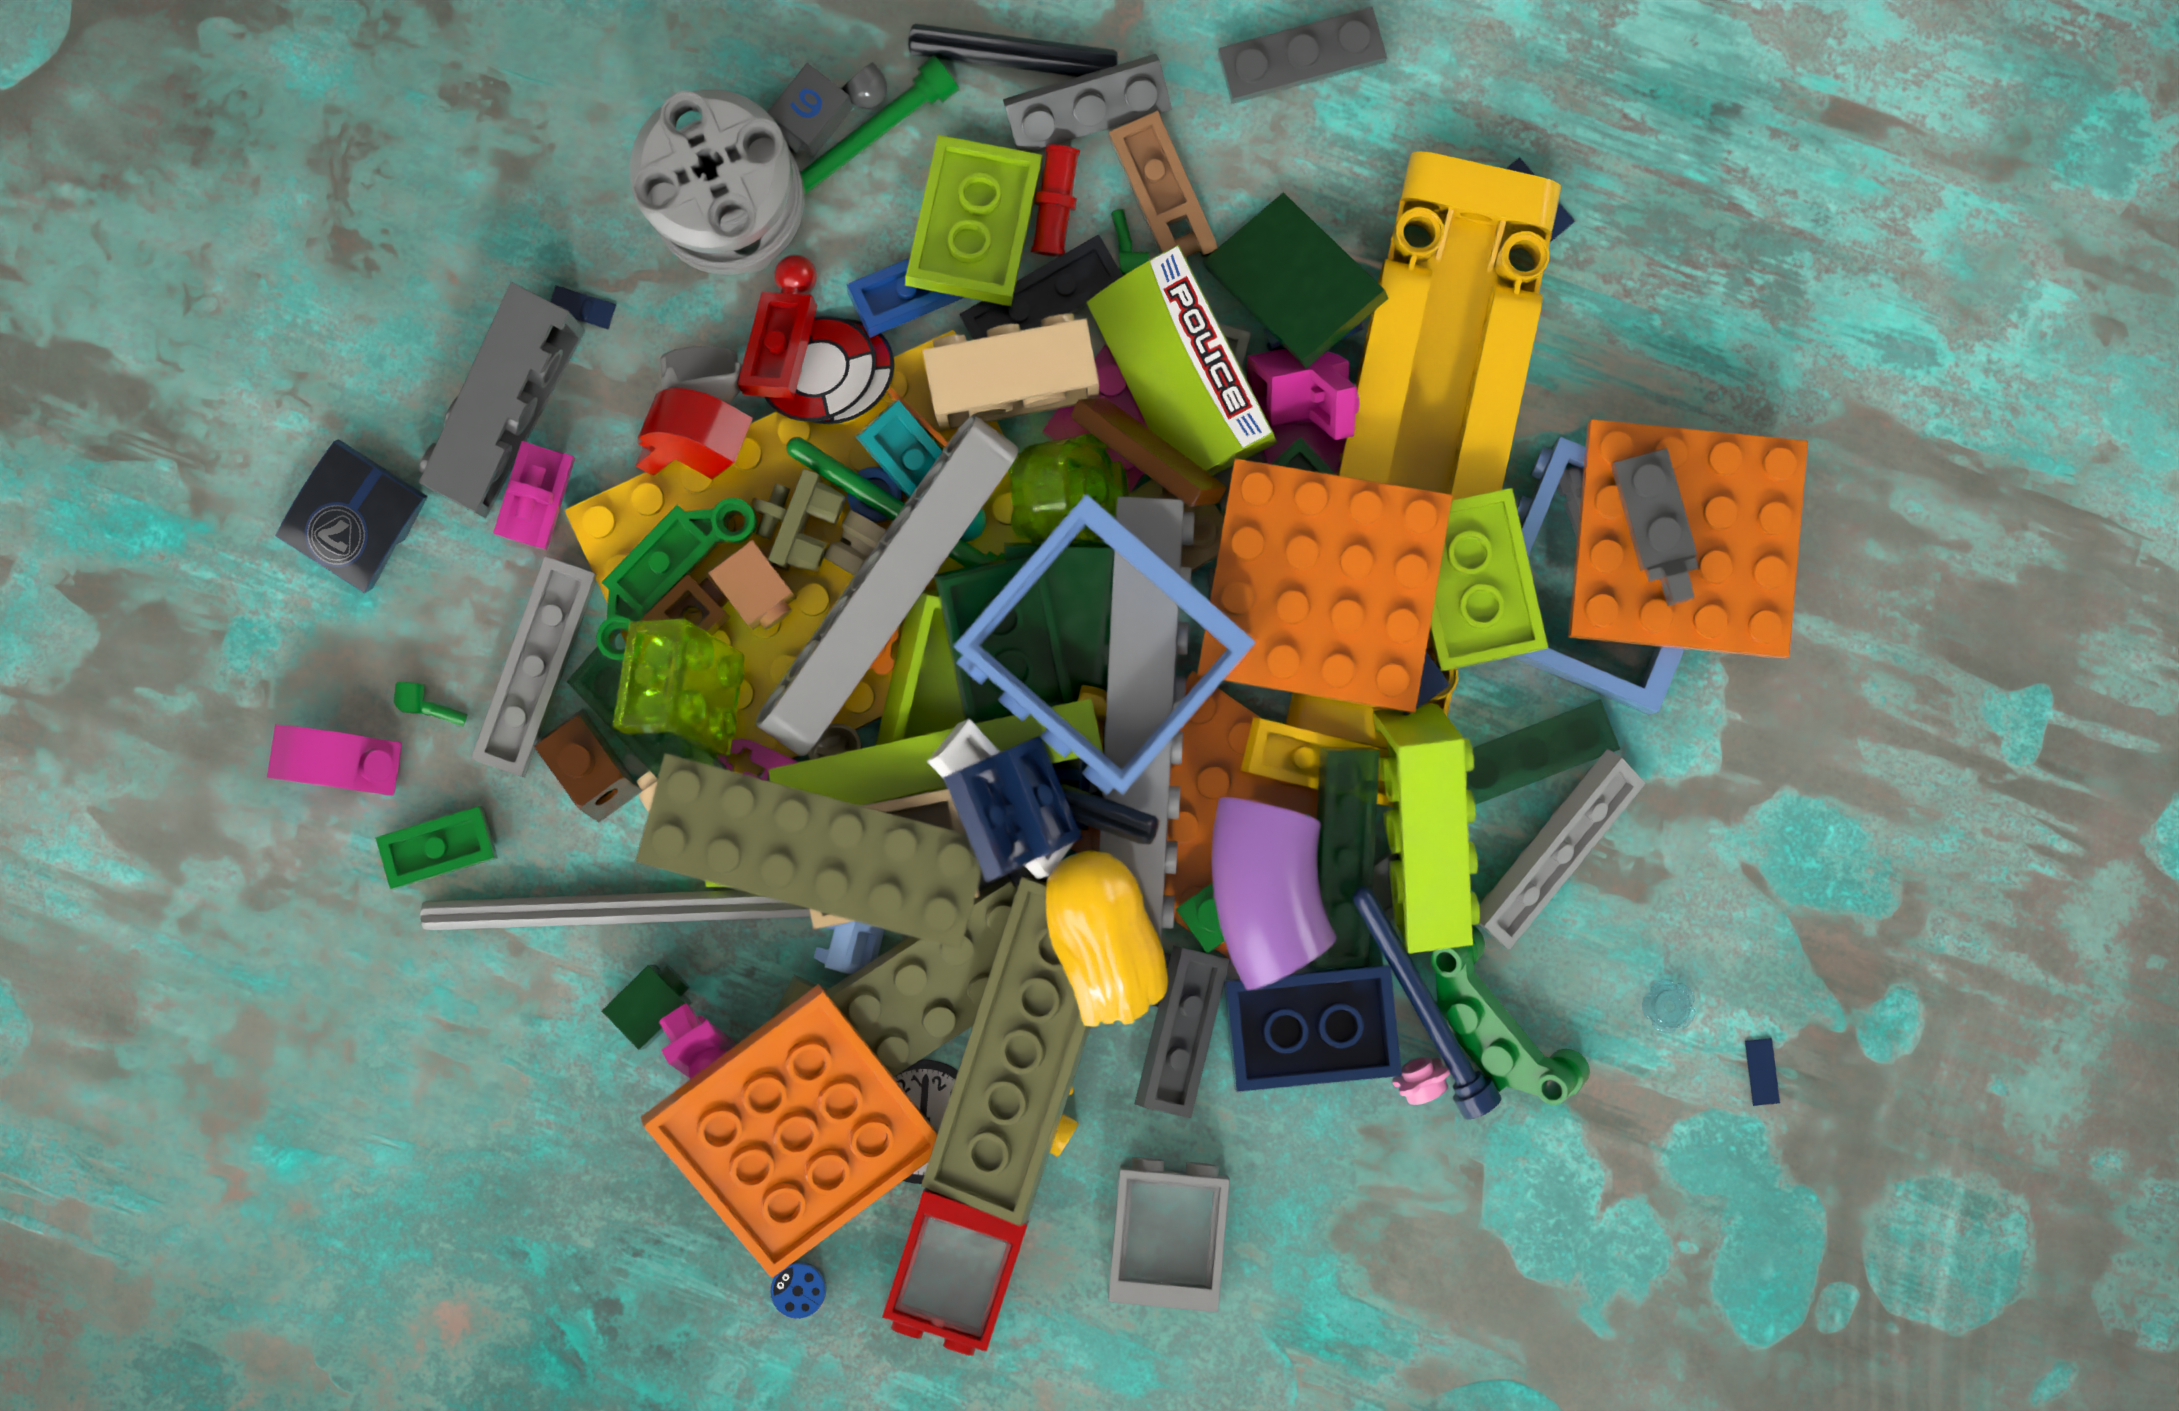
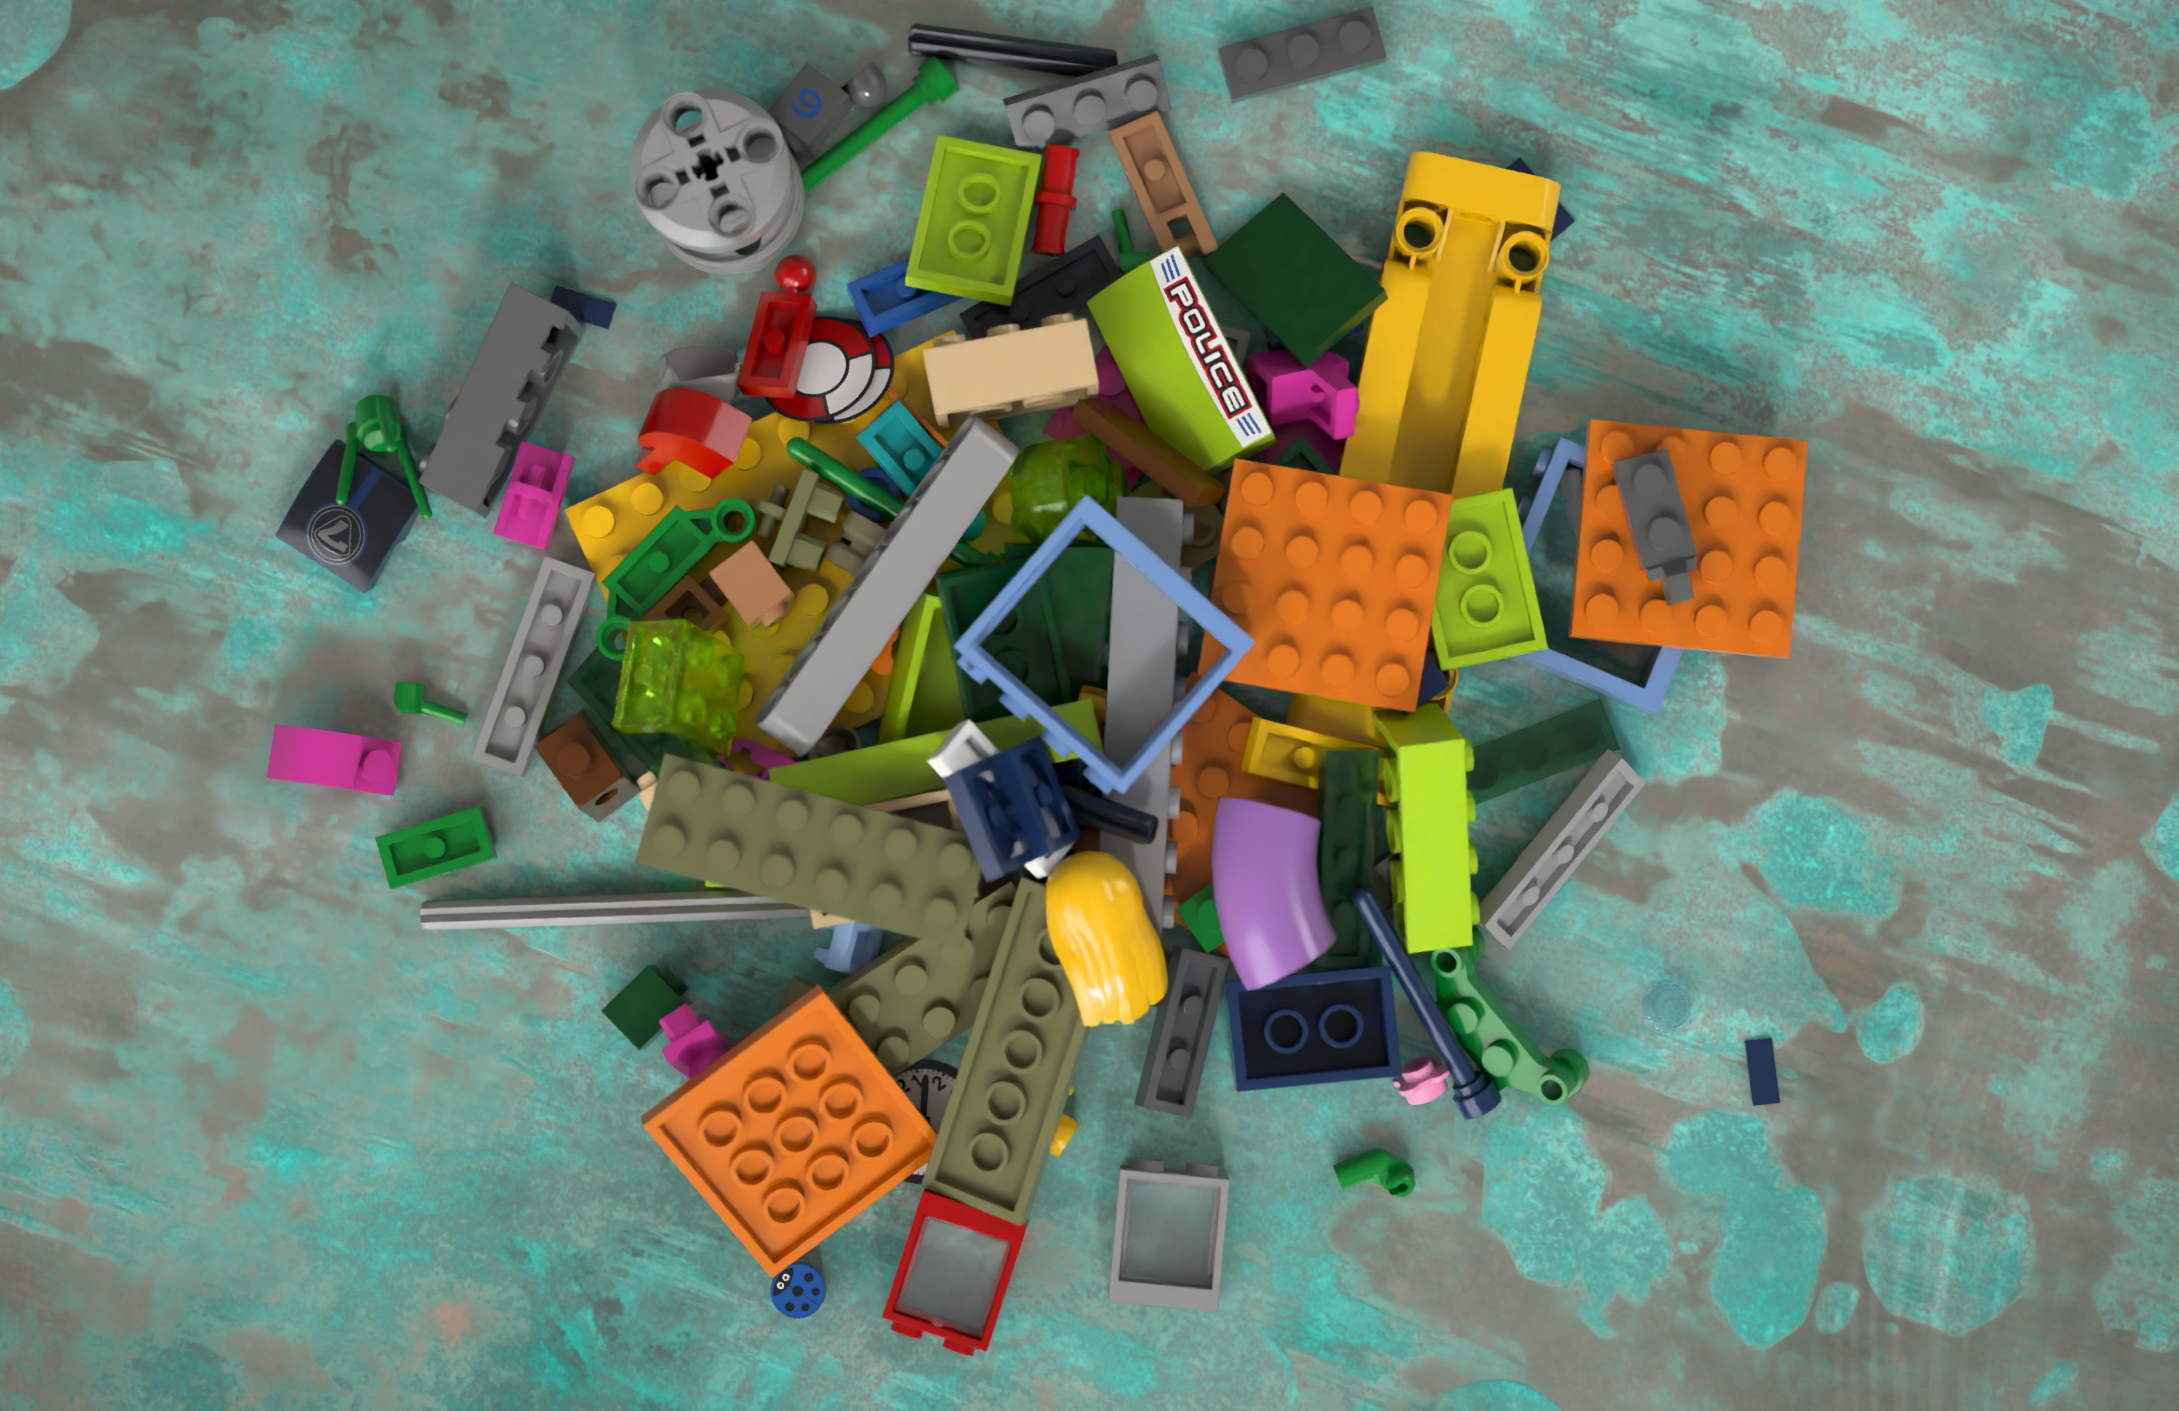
(380, 431): none -> green plant
(1380, 1168): none -> green arm

